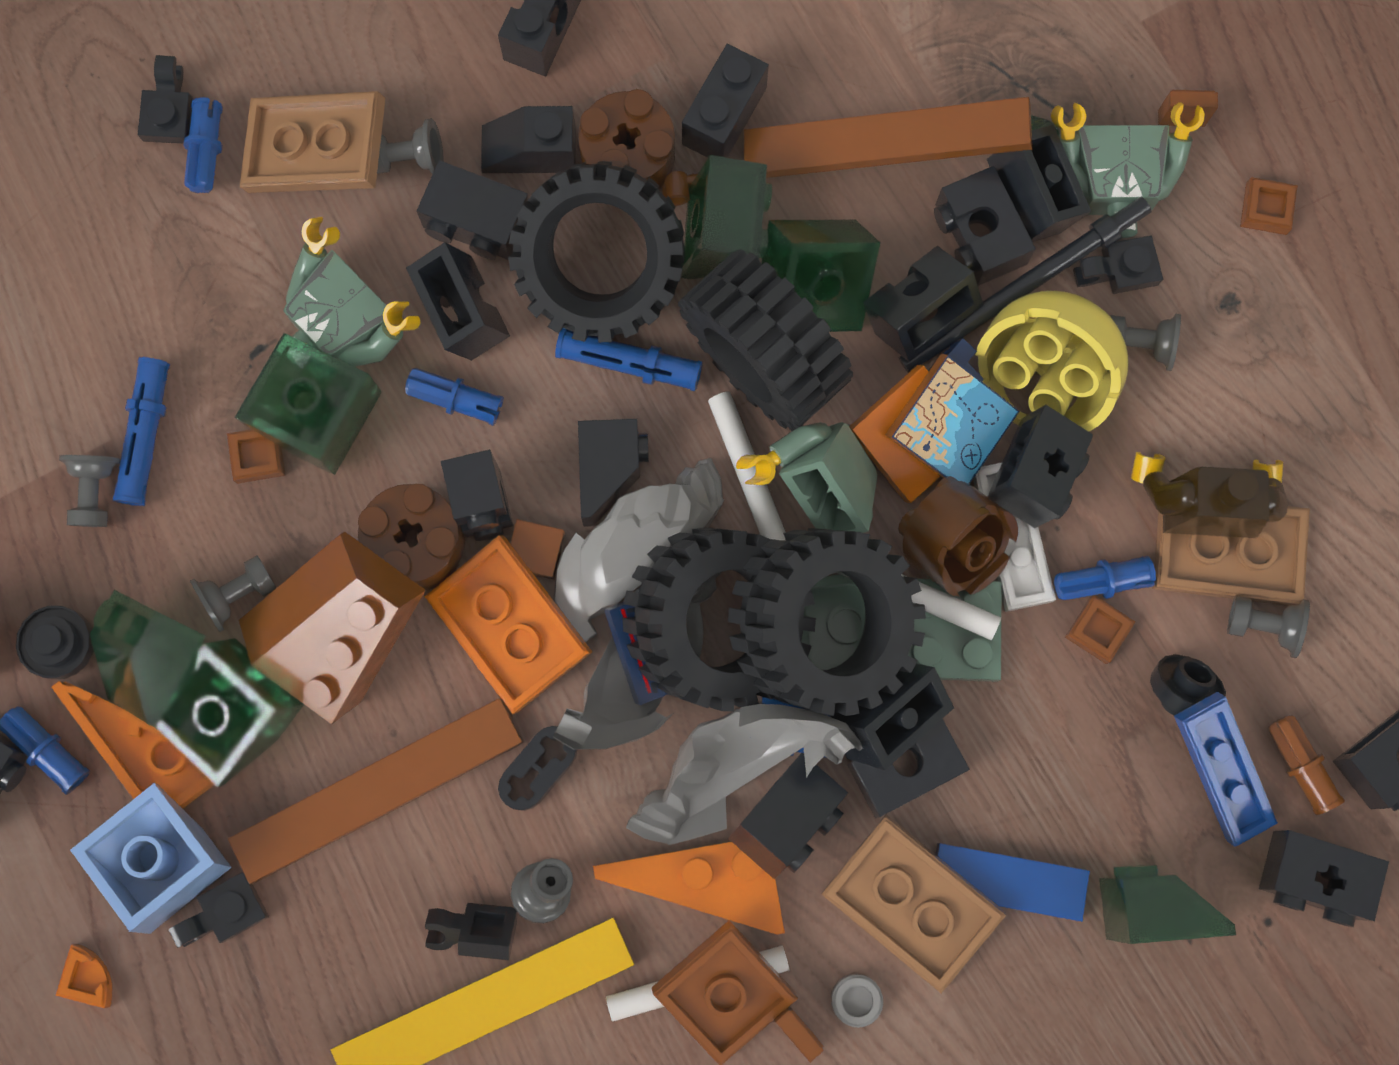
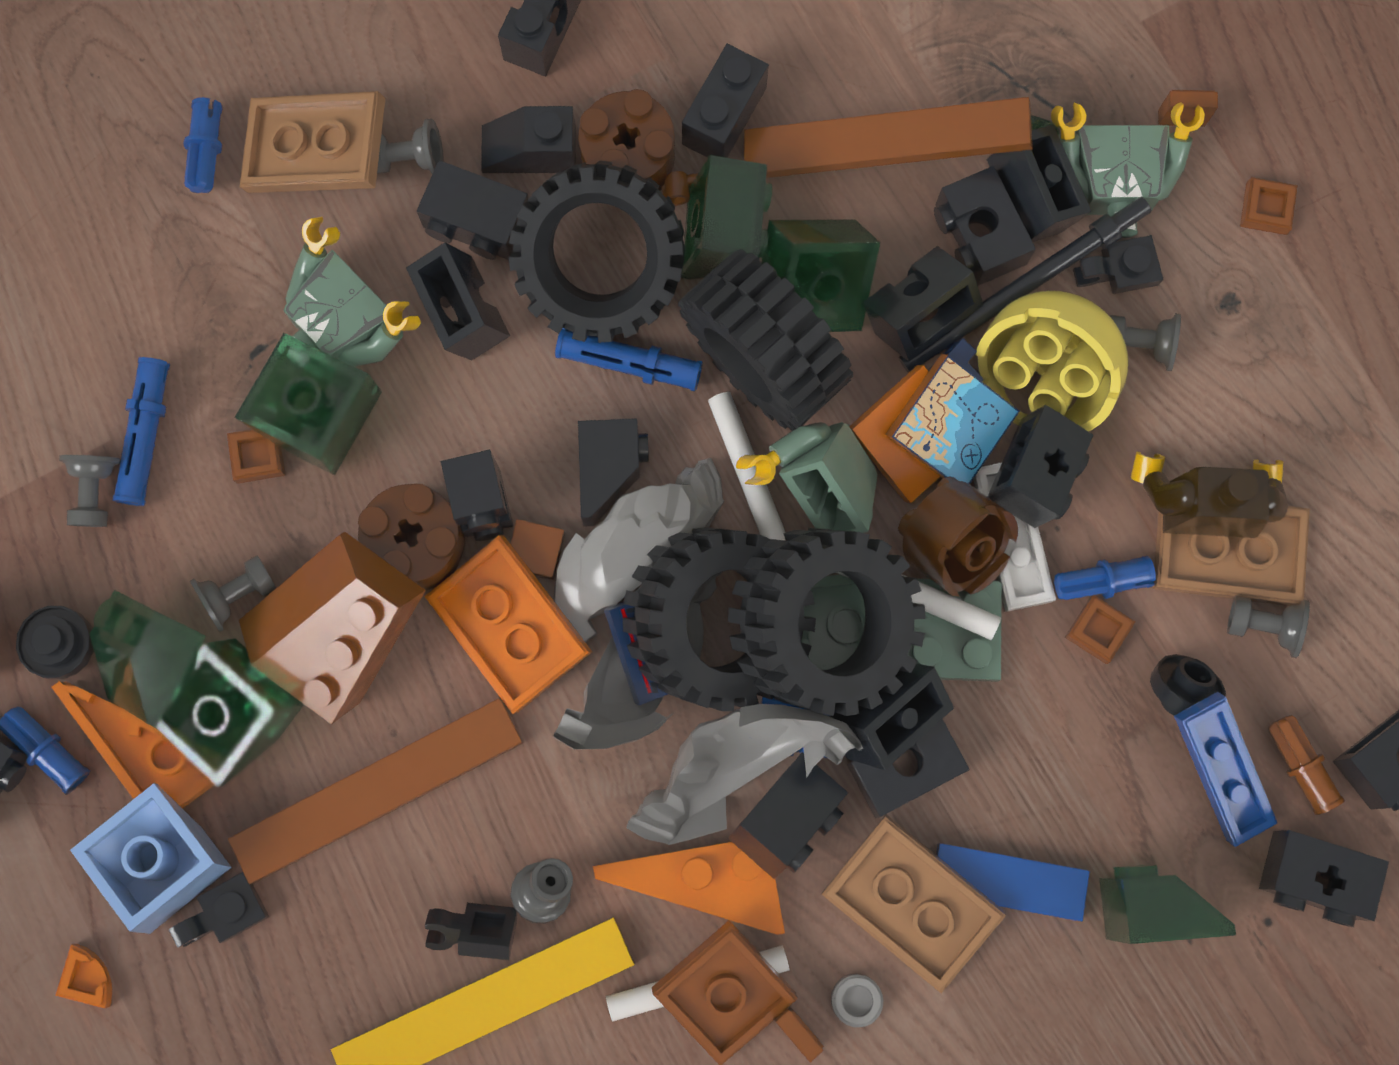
(167, 111): black plate -> none
(454, 395): blue axle -> none
(526, 762): black beam -> none

